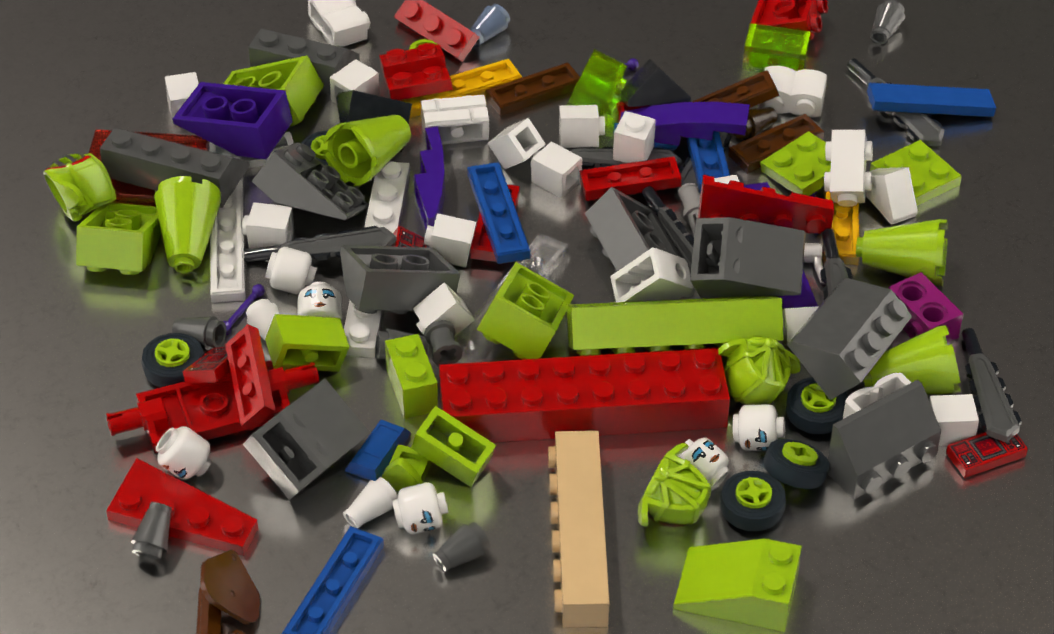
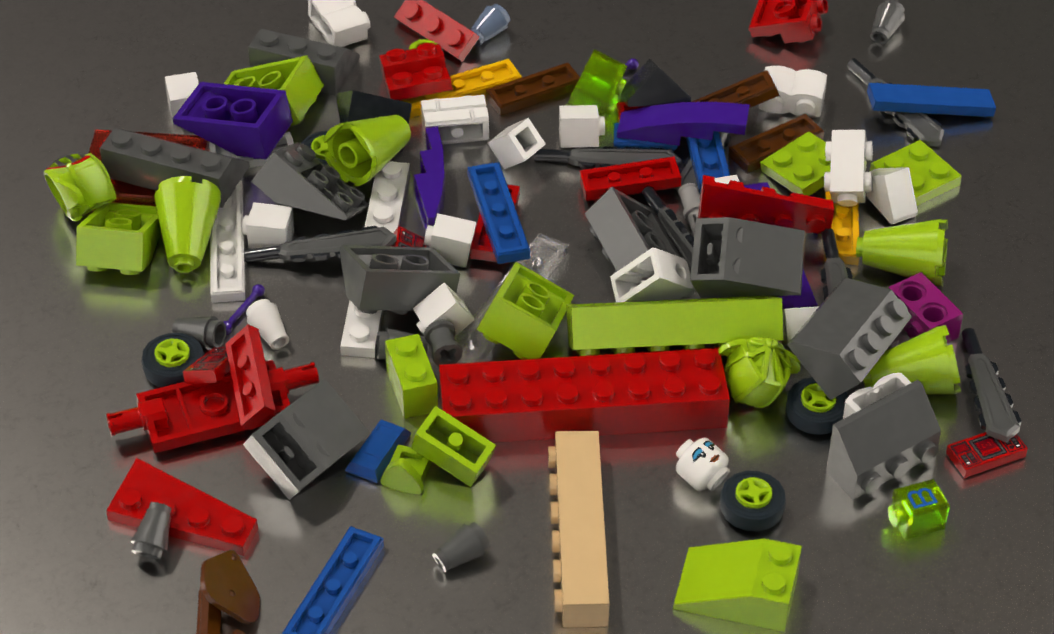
(183, 453): white head -> none
(290, 270): white head -> none
(307, 339): lime brick -> none
(320, 301): white head -> none
(354, 77): white brick -> none
(371, 503): white cone -> none
(420, 508): white head -> none
(556, 169): white brick -> none
(633, 138): white brick -> none
(675, 492): lime piece -> none
(757, 427): white head -> none
(758, 121): dark brown cone -> none
(775, 47): clear neon green brick -> none
(796, 463): black wheel -> none
(813, 255): white hand -> none
(918, 509): none -> clear neon green brick
(955, 417): white brick -> none

